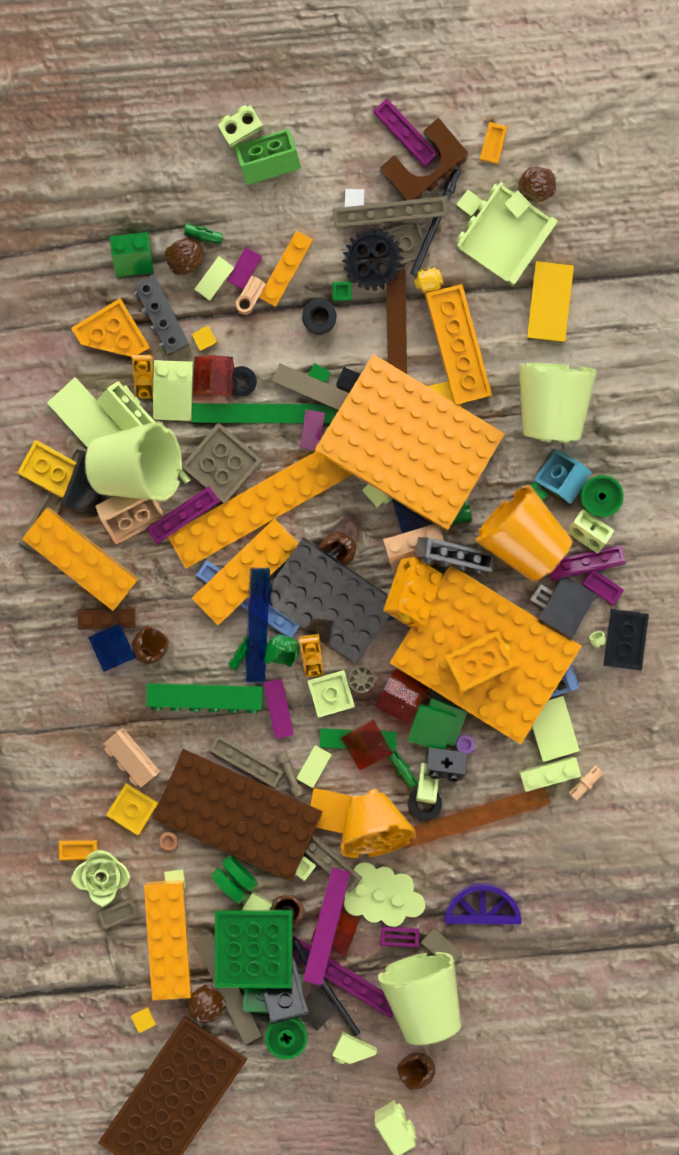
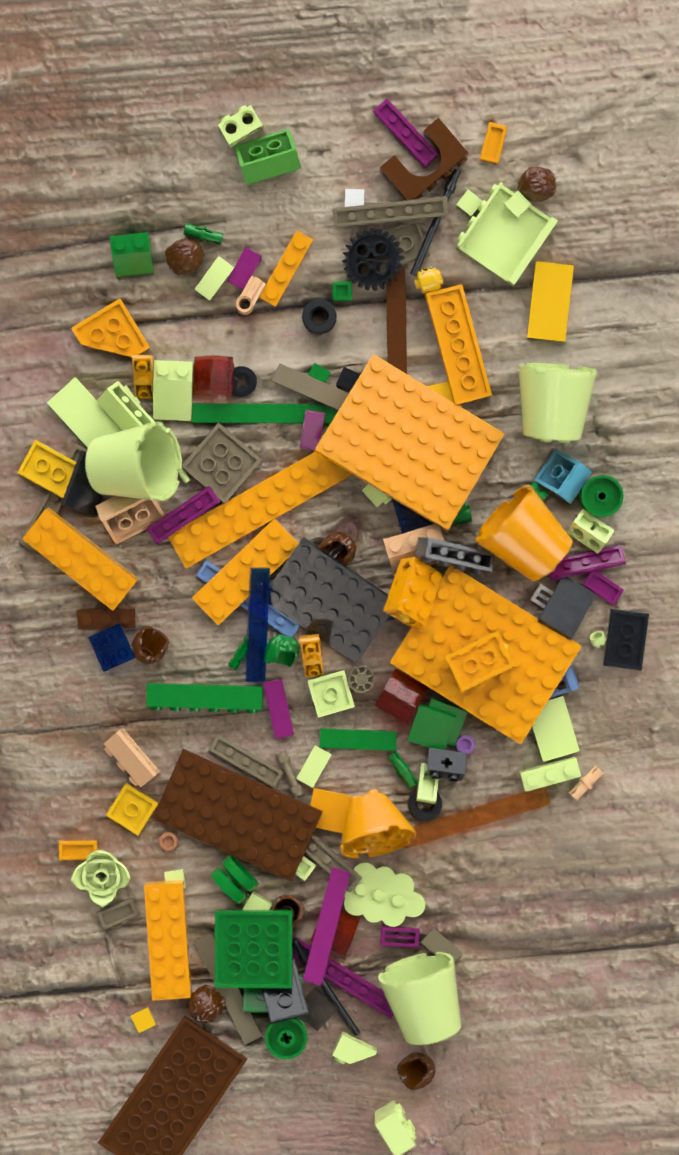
(163, 319): dark grey brick -> none
(204, 338): yellow tile -> none
(367, 744): clear red slope -> none
(482, 918): dark purple window -> none

